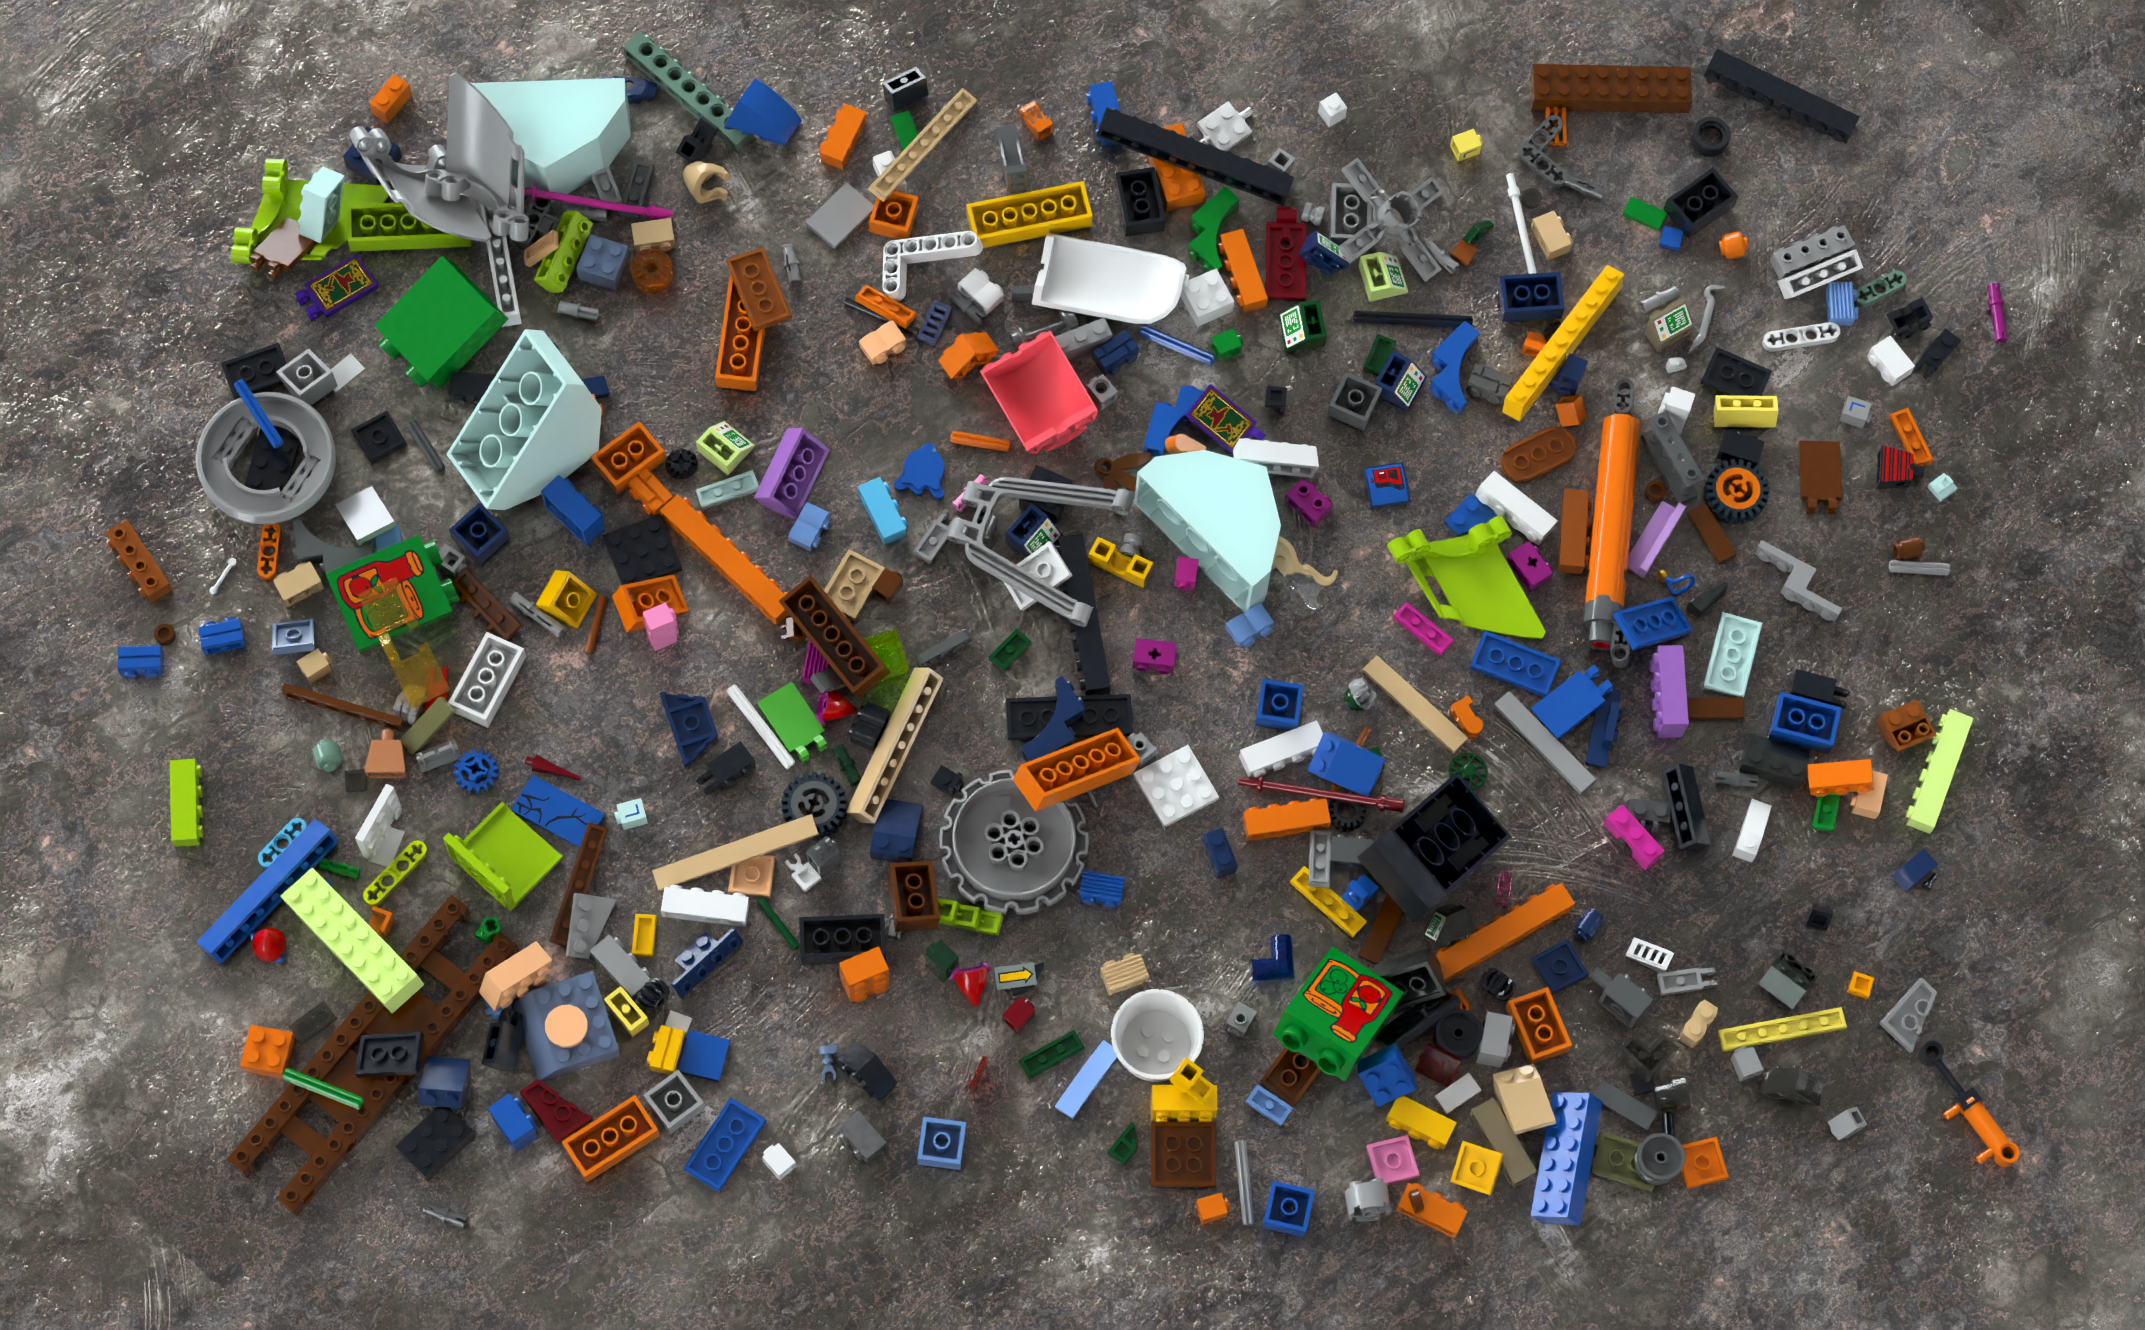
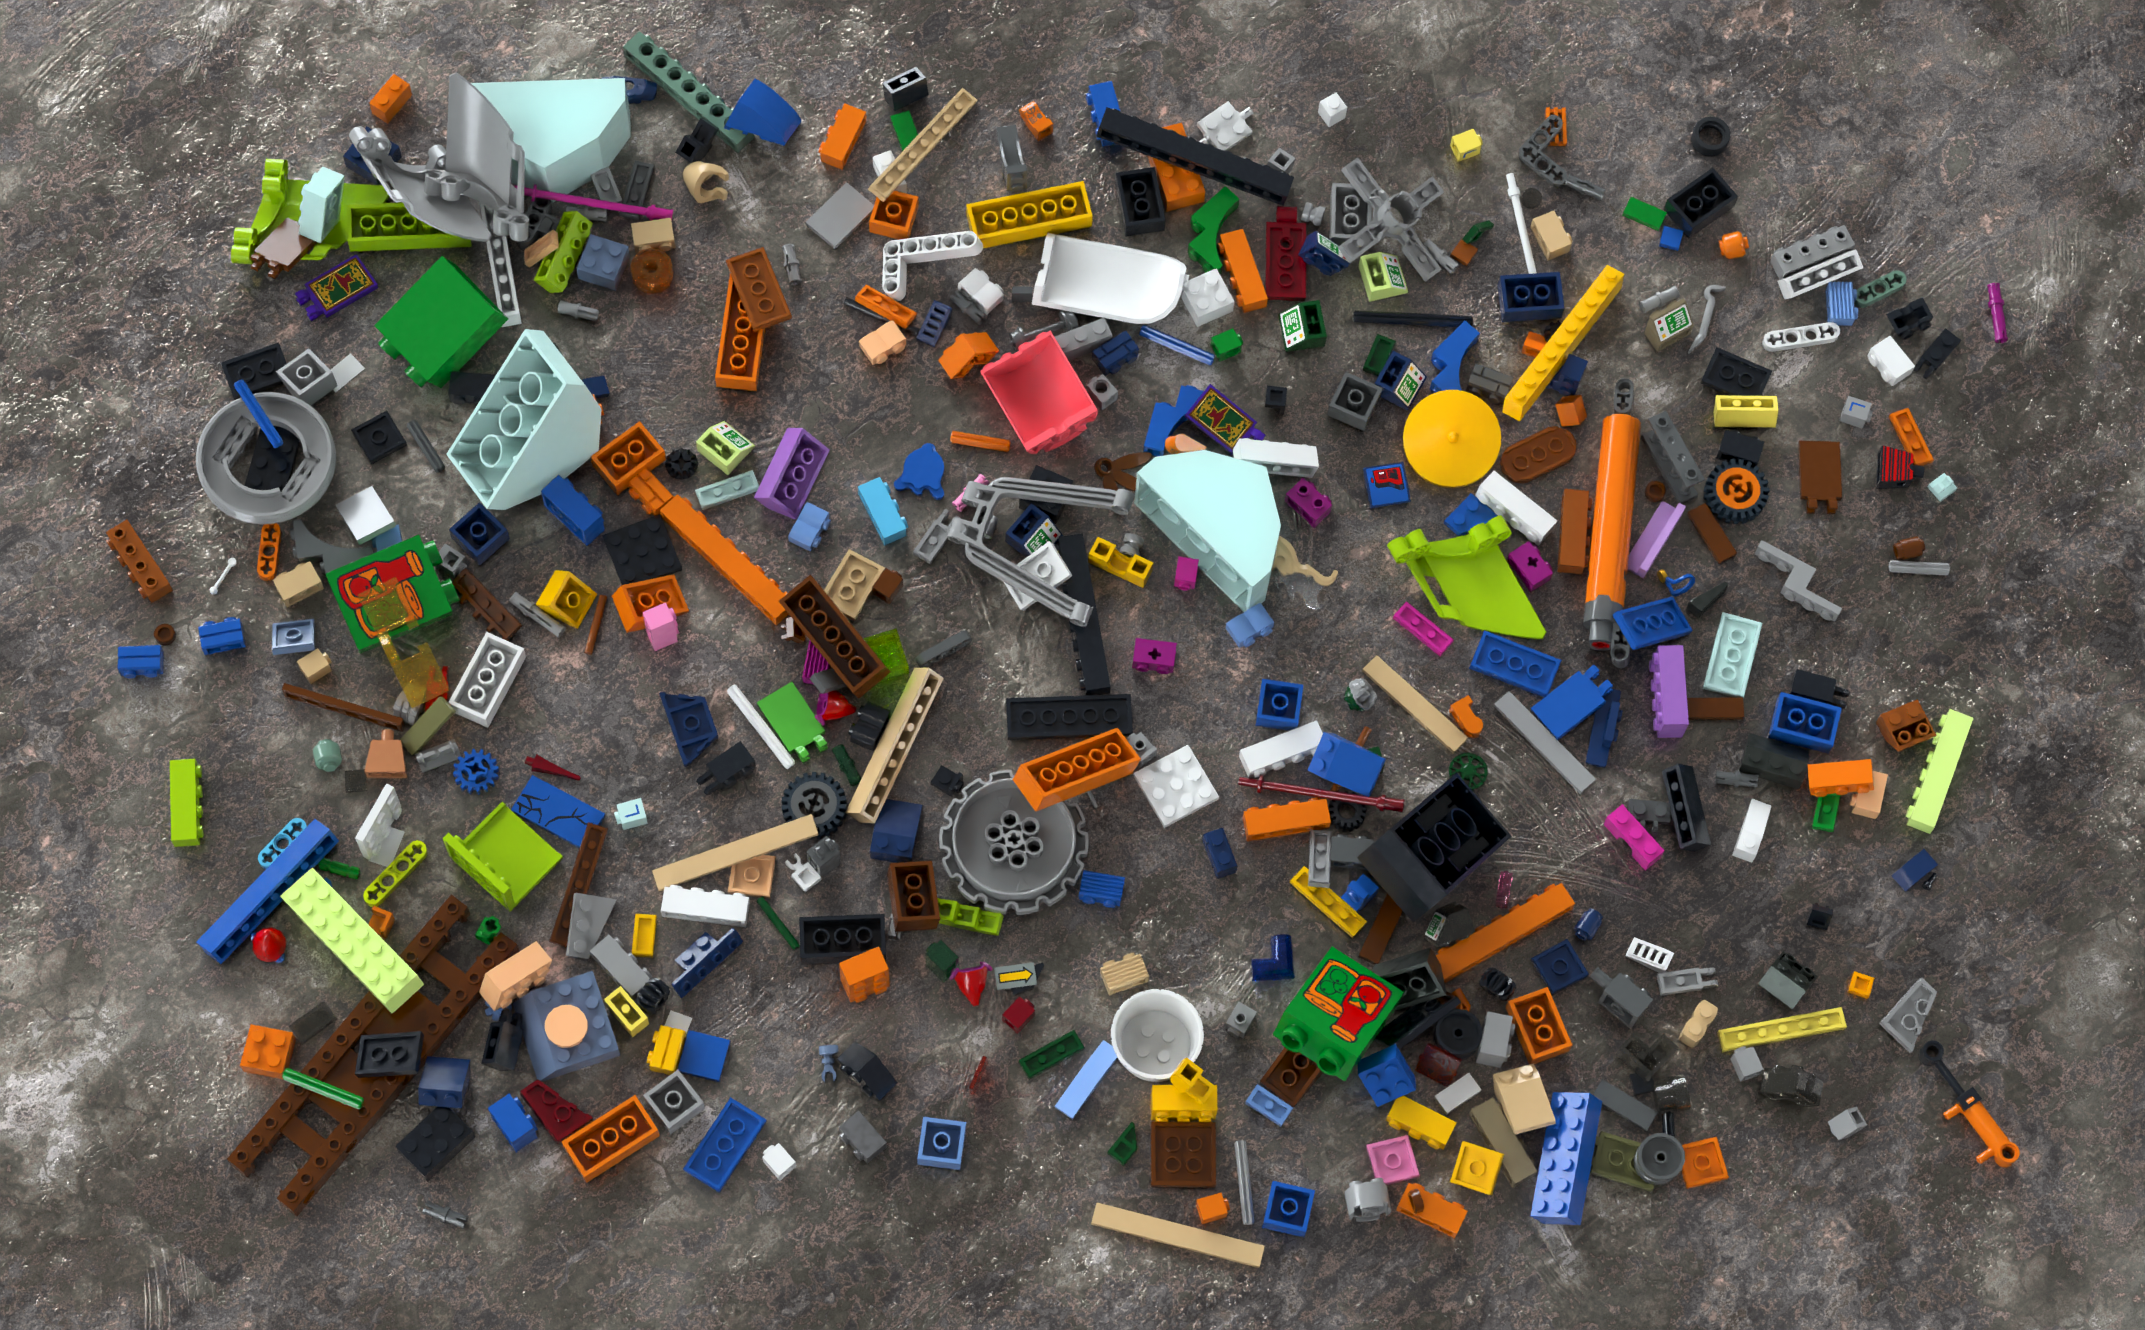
(1009, 650): dark green plate -> none
(1056, 733): dark blue arch -> none
(1177, 1235): none -> tan tile
(1451, 438): none -> yellow container
(1611, 88): reddish brown brick -> none
(1675, 364): white tile -> none
(1678, 406): white brick -> none
(1781, 96): black brick -> none

